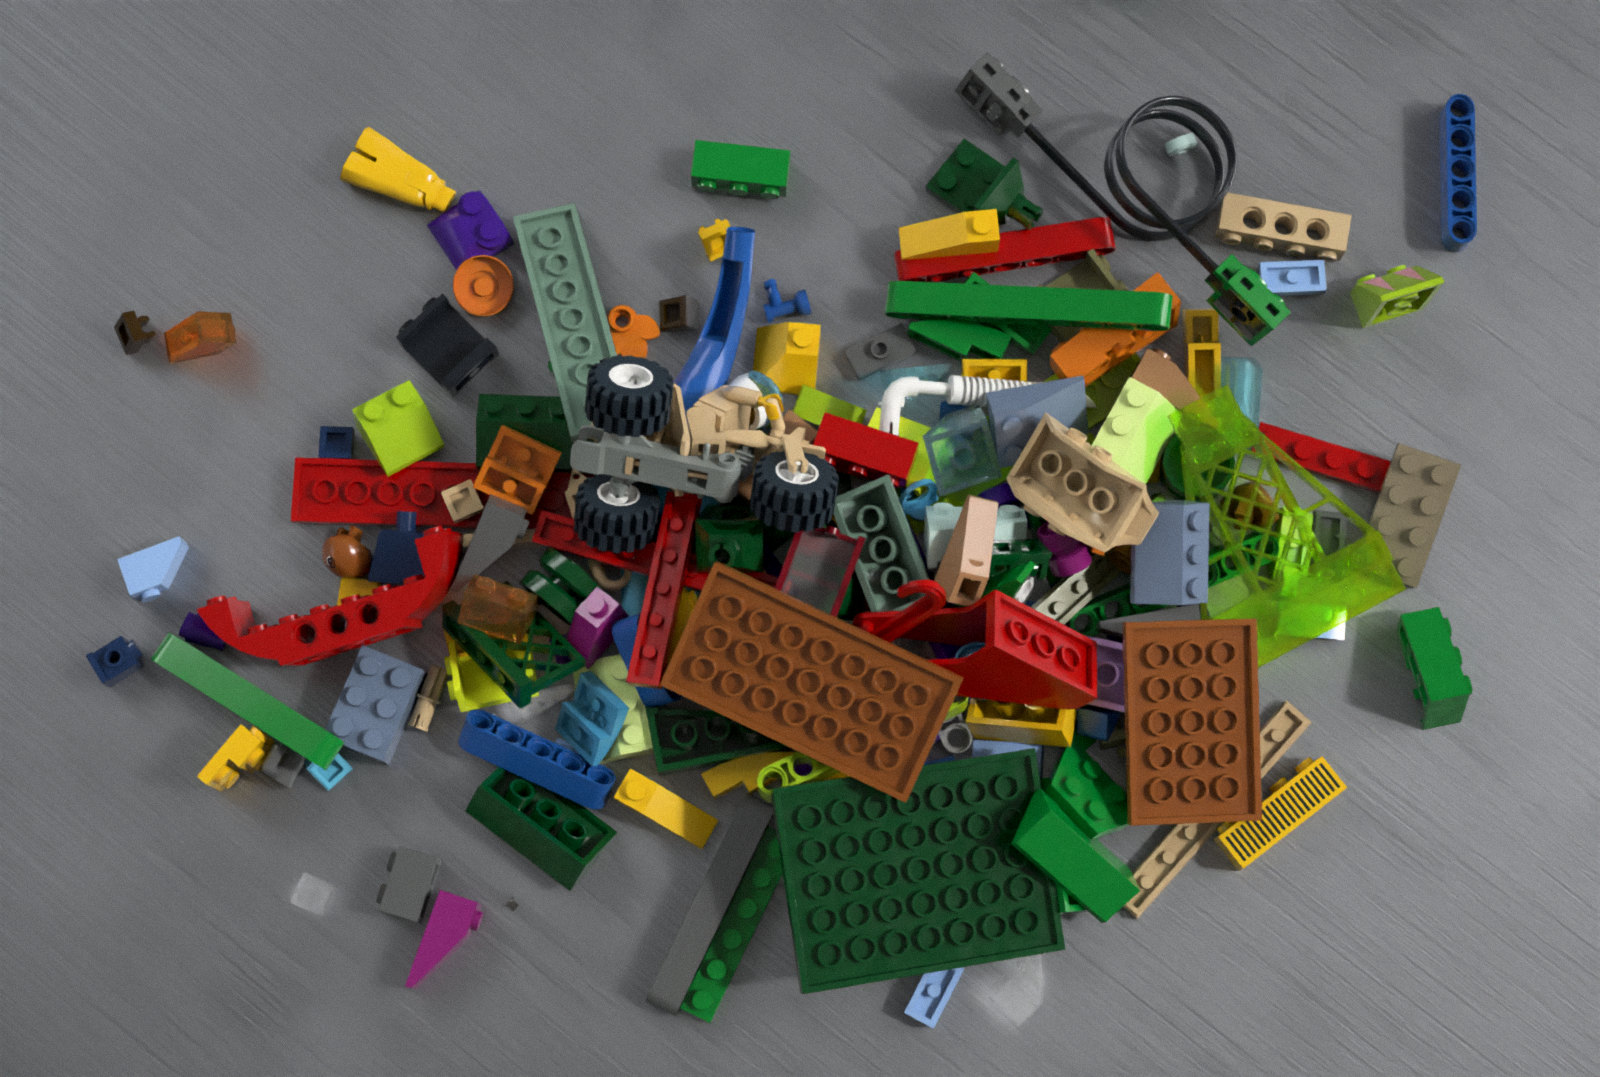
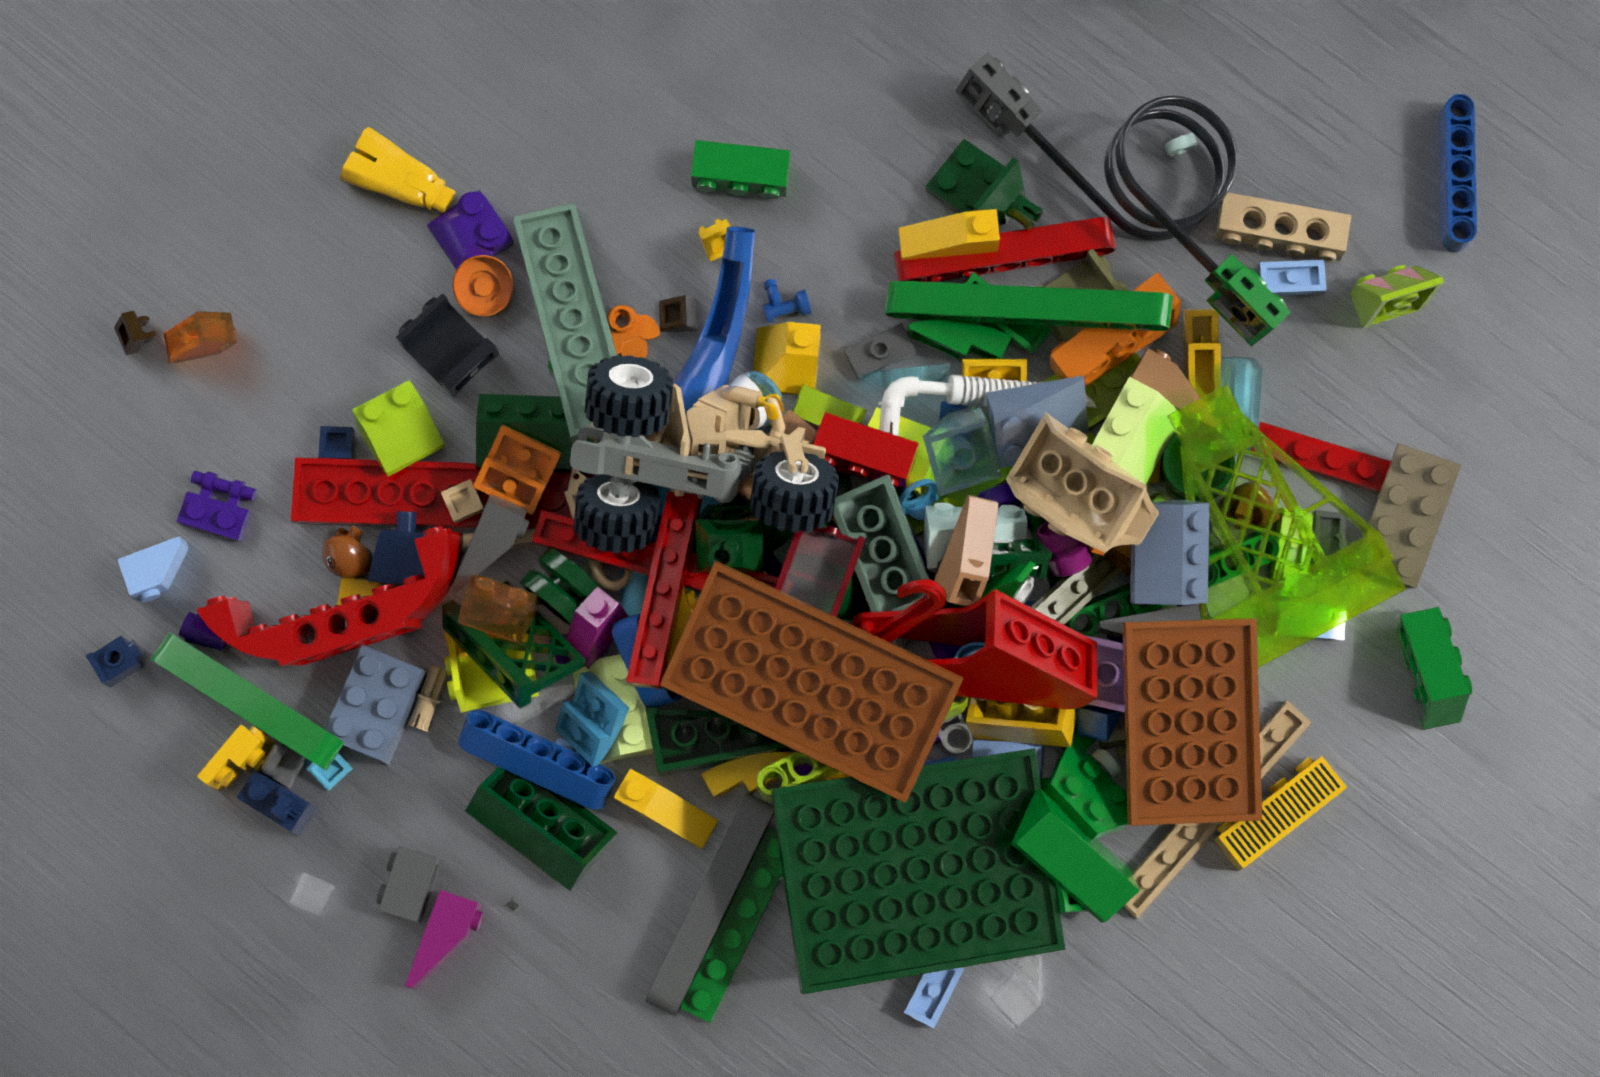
(215, 516): none -> dark purple plate
(276, 802): none -> dark blue hinge
(1107, 763): none -> light aqua tile

